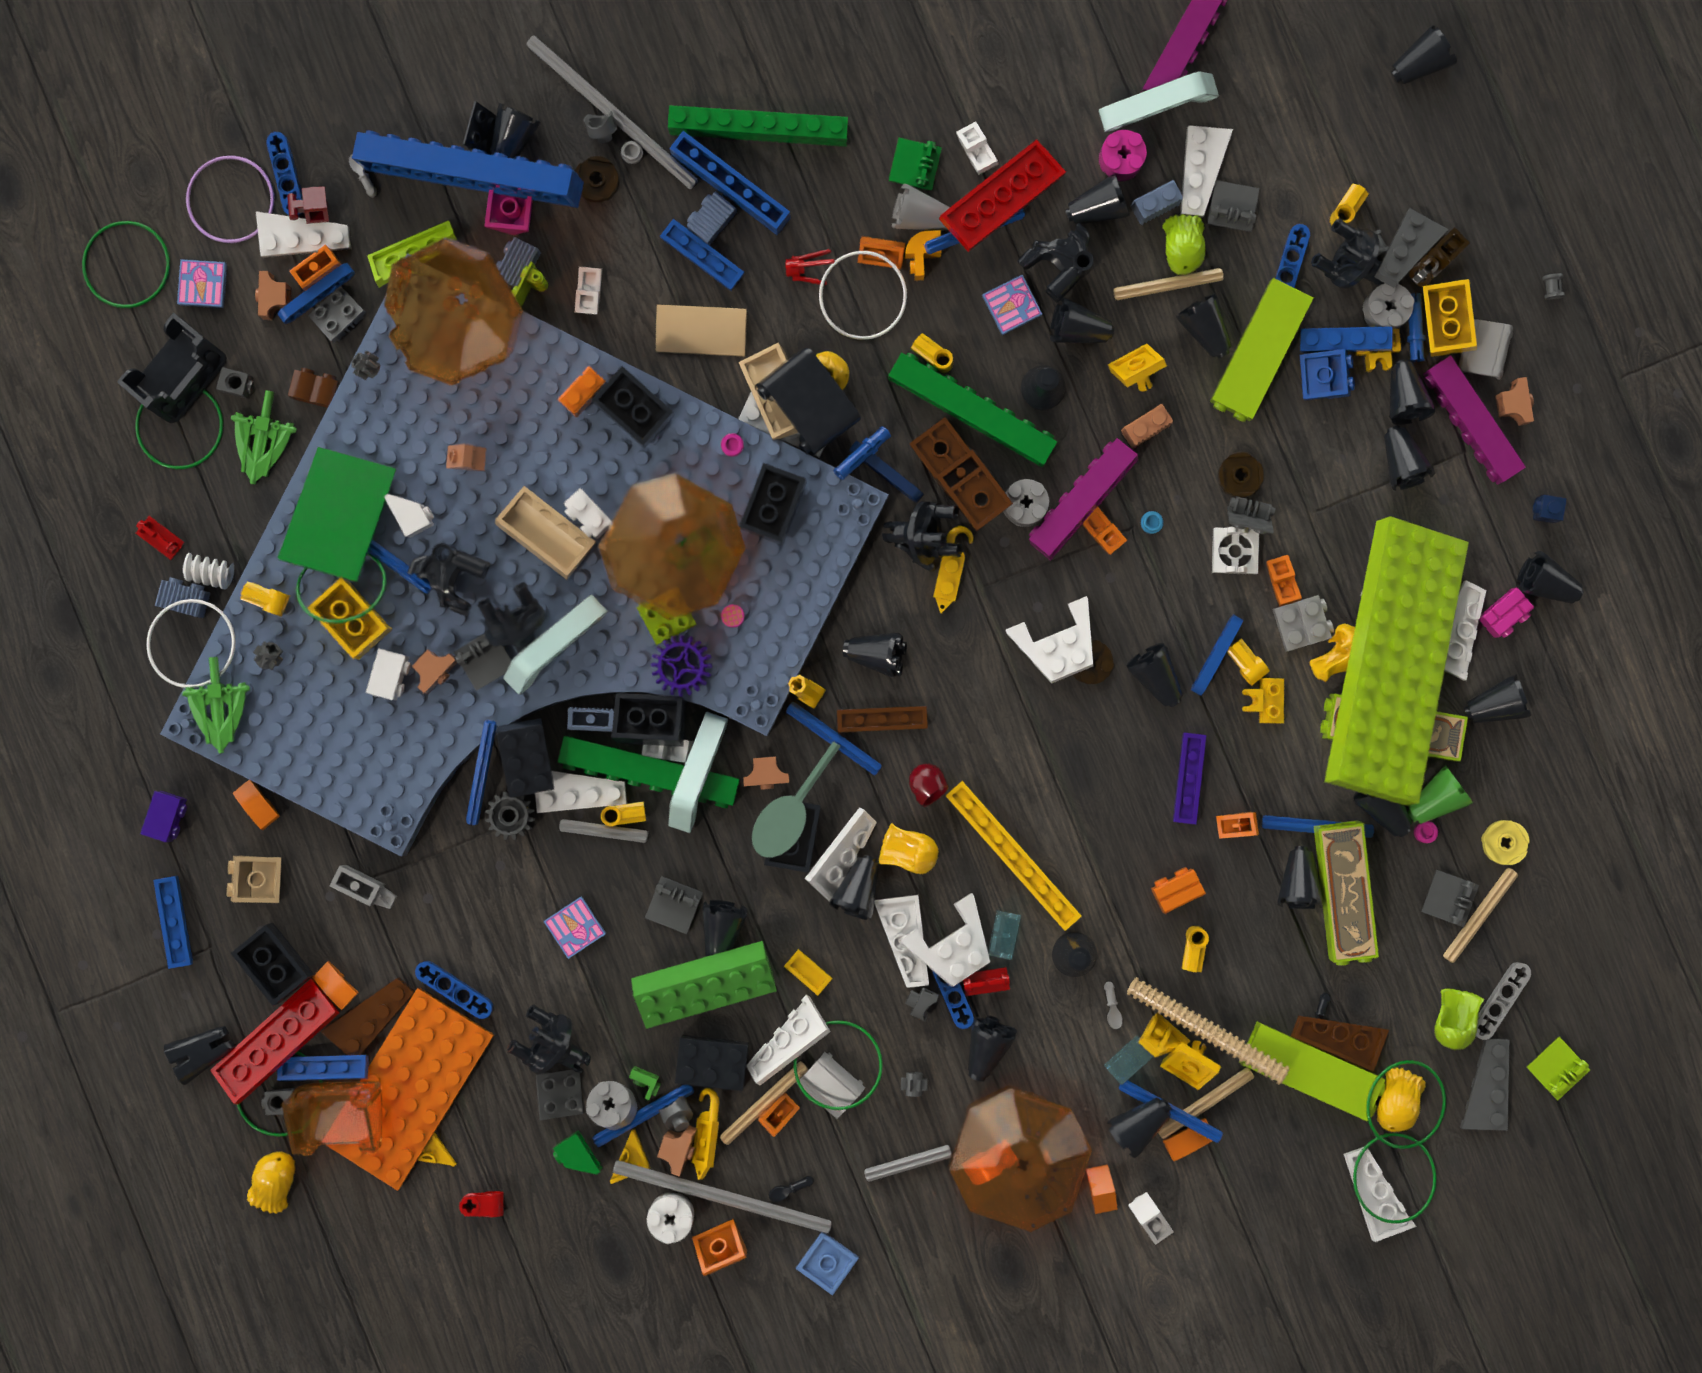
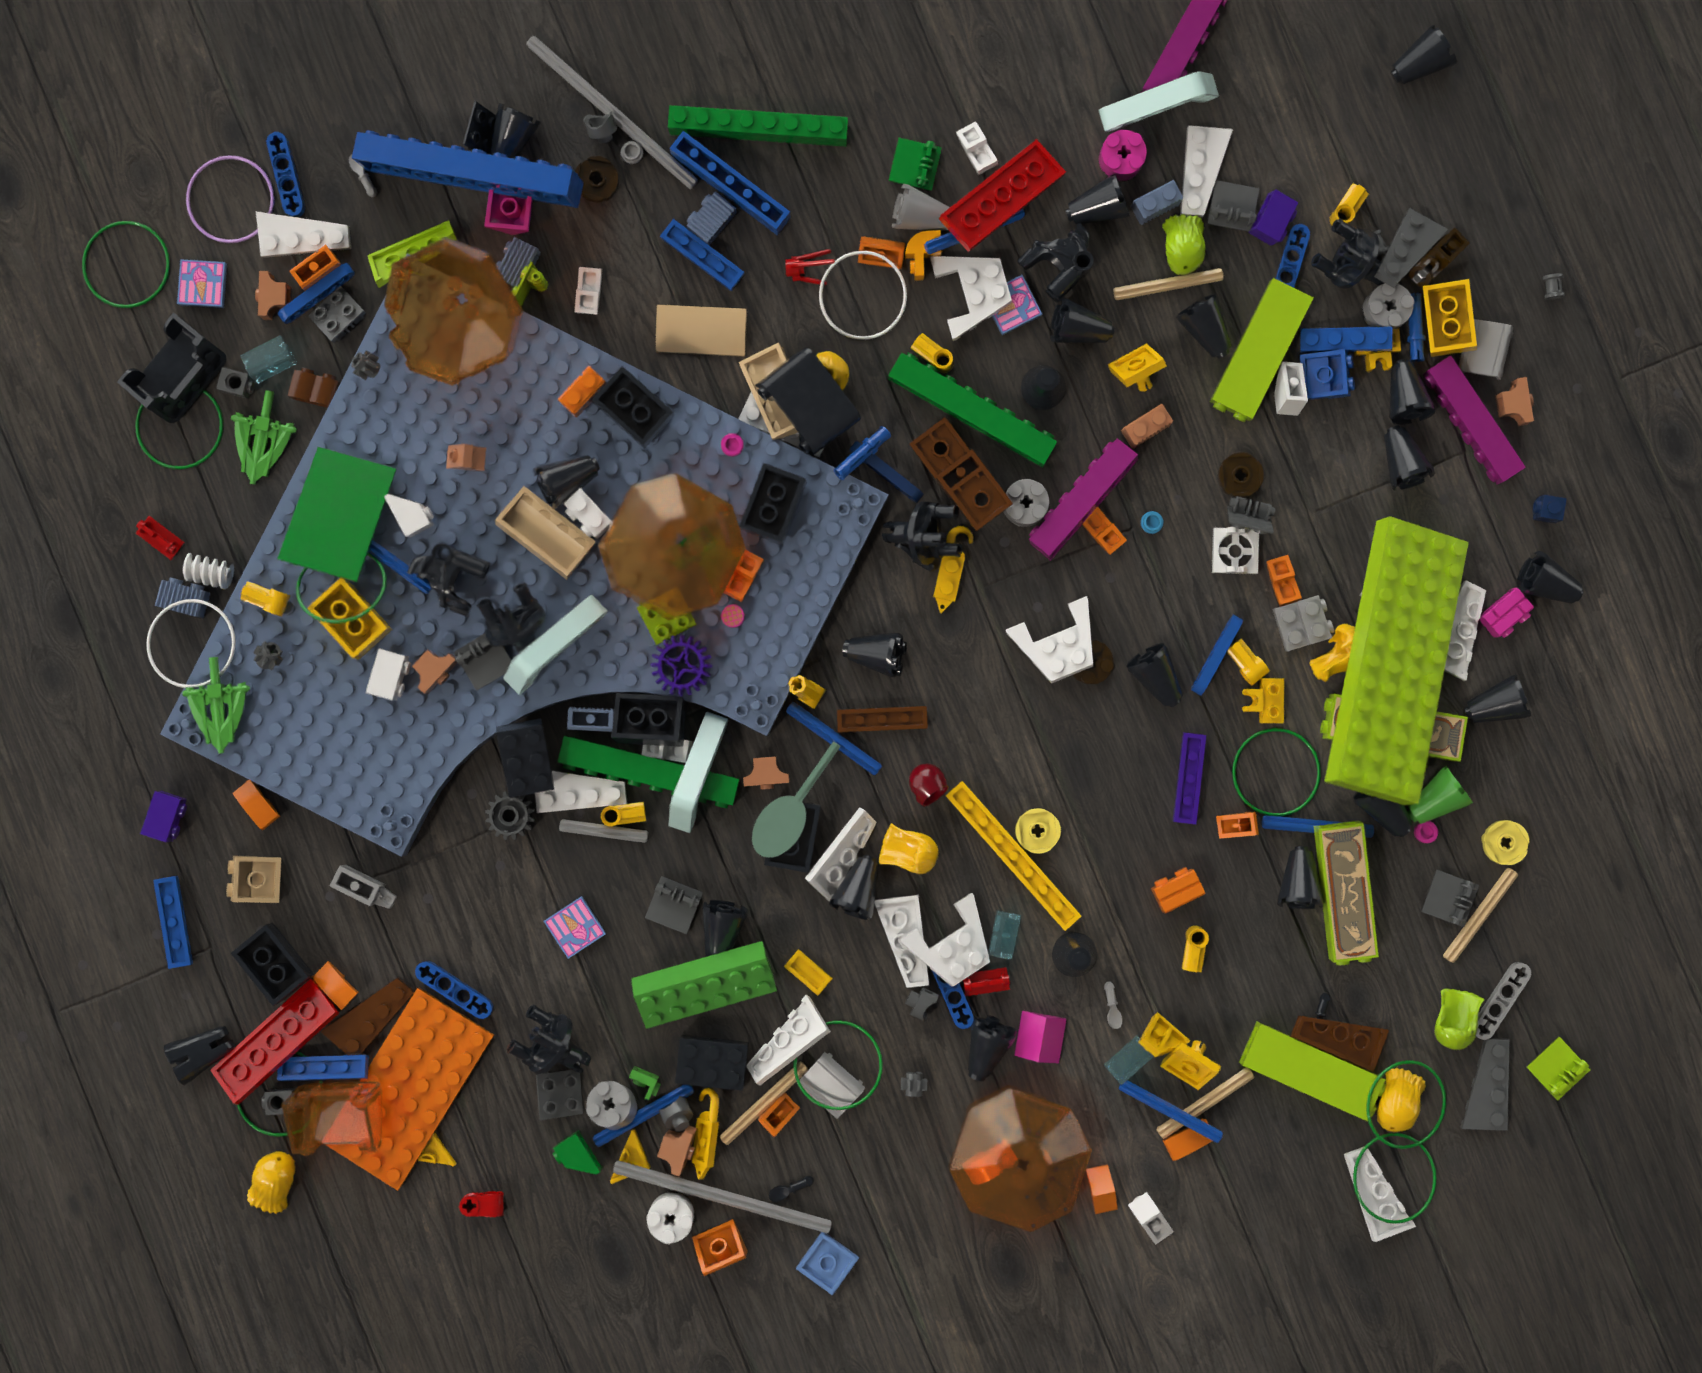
(268, 359): none -> clear light blue hinge
(313, 205): brick -> none
(481, 772): blue axle -> none
(565, 477): none -> black cone
(743, 576): none -> orange slope
(908, 1163): light grey axle -> none
(982, 285): none -> white wing
(1040, 1037): none -> dark pink slope
(1045, 820): none -> light yellow plate
(1139, 1125): black cone -> none
(1208, 1030): tan piece -> none
(1274, 218): none -> dark purple brick
(1278, 730): none -> green piece
(1290, 389): none -> white slope

